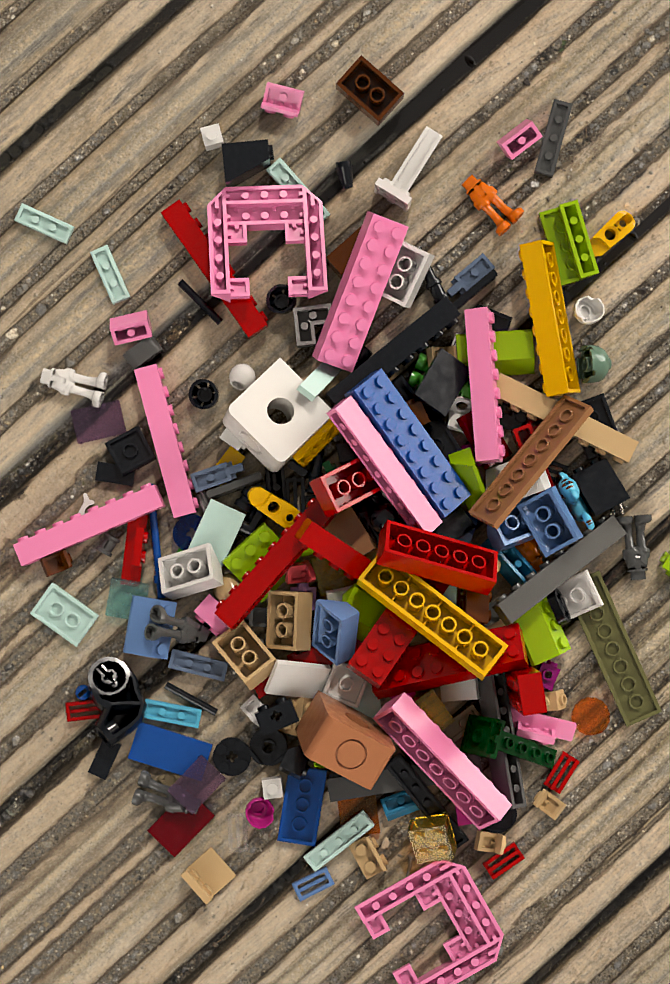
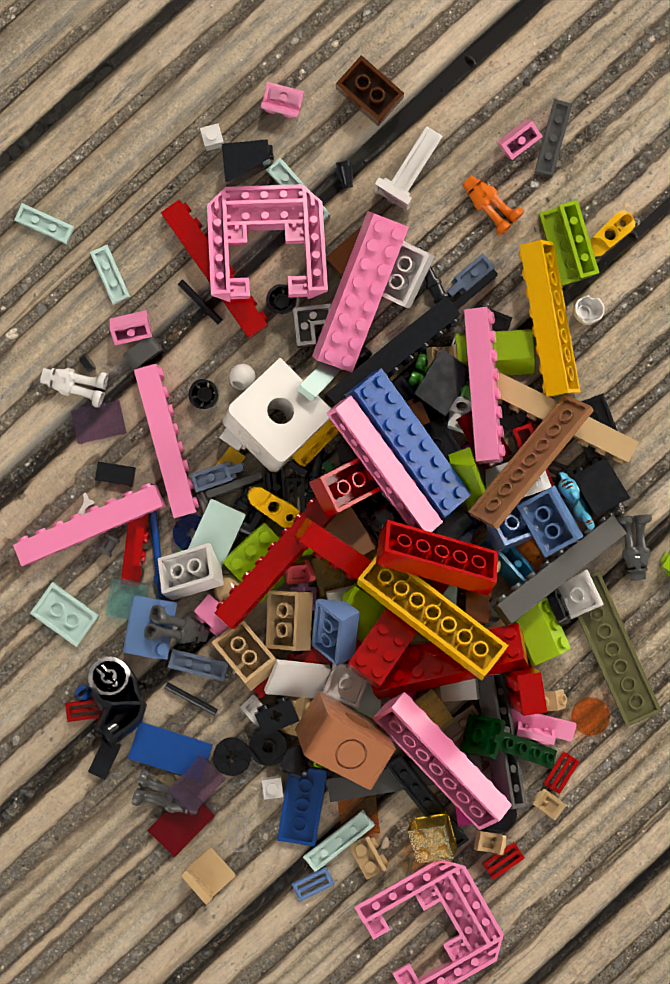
(56, 563): reddish brown bracket -> none
(87, 362): none -> black tile
(130, 451): black plate -> none
(173, 713): medium azure tile -> none
(257, 617): dark grey bracket -> none
(259, 812): dark pink hair -> none
(398, 805): dark azure slope -> none
(548, 683): magenta brick -> none
(593, 364): sand green cylinder -> none

